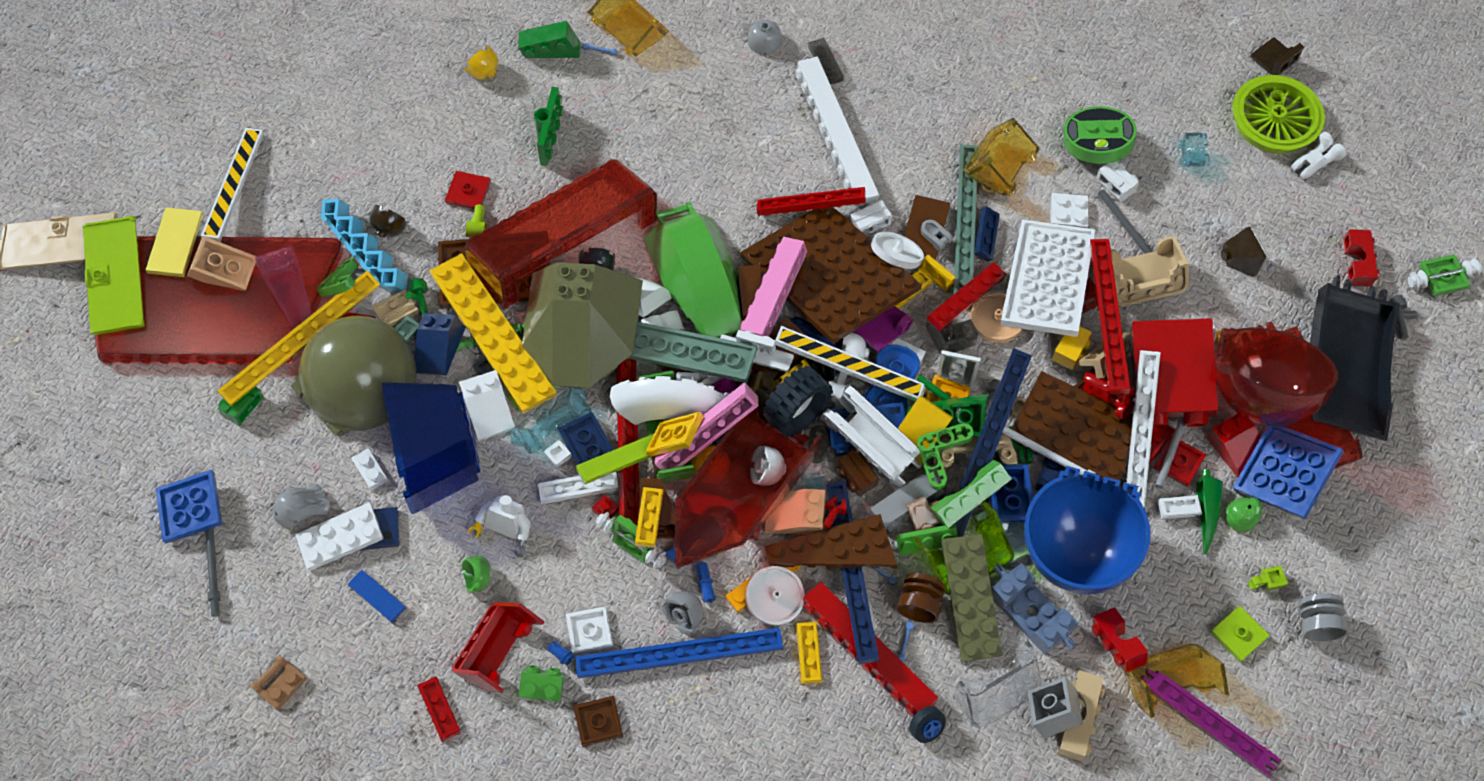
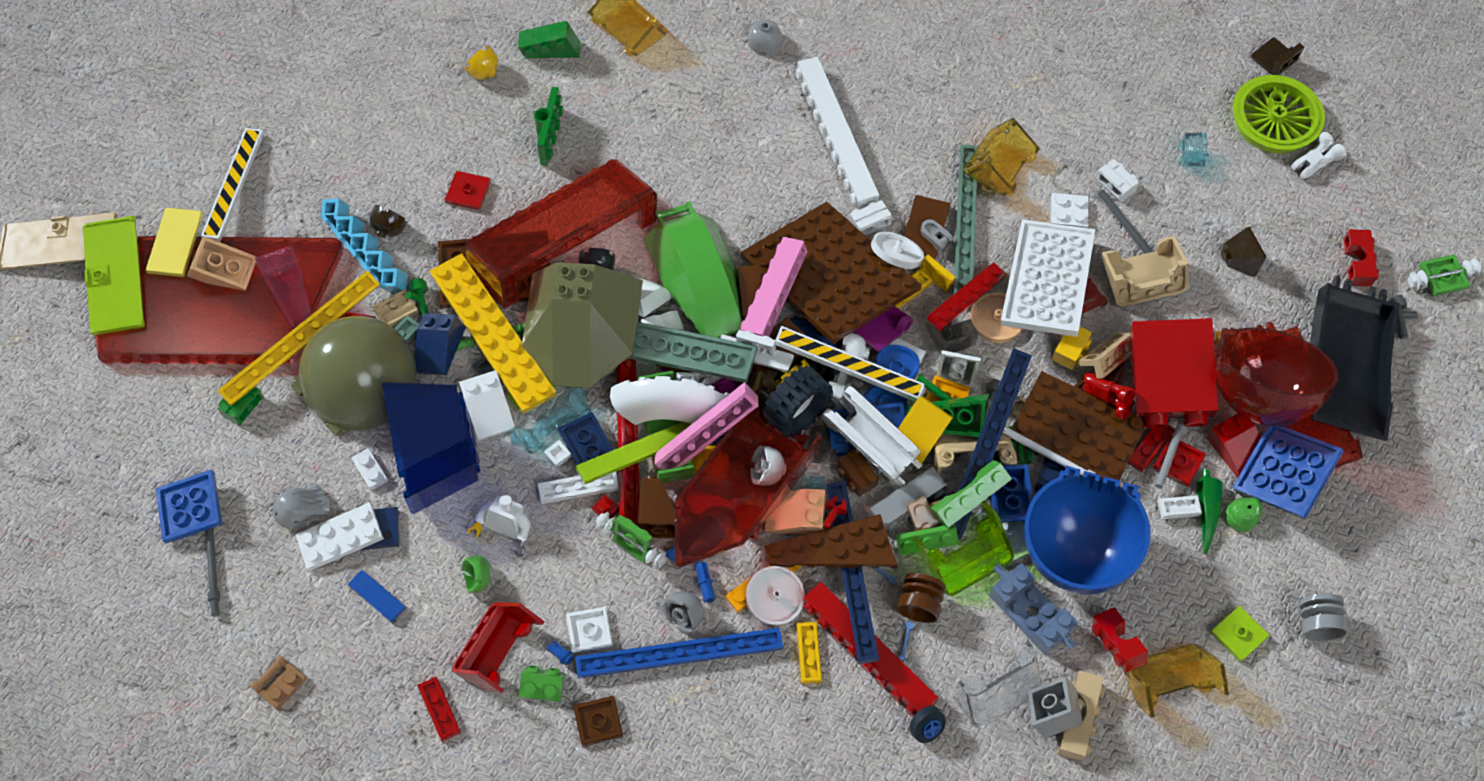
(339, 280): bright green beam -> none
(477, 223): lime pin -> none
(586, 46): medium blue hinge -> none
(649, 517): yellow tile -> none
(674, 434): yellow tile -> none
(811, 201): red plate -> none
(821, 49): clear smoke plate -> none
(932, 451): bright green beam -> none
(971, 598): olive plate -> none
(987, 233): dark blue plate -> none
(1099, 135): bright green piece -> none
(1109, 317): red plate -> none
(1143, 421): white tile -> none
(1211, 722): magenta hinge -> none
(1270, 577): lime plate -> none

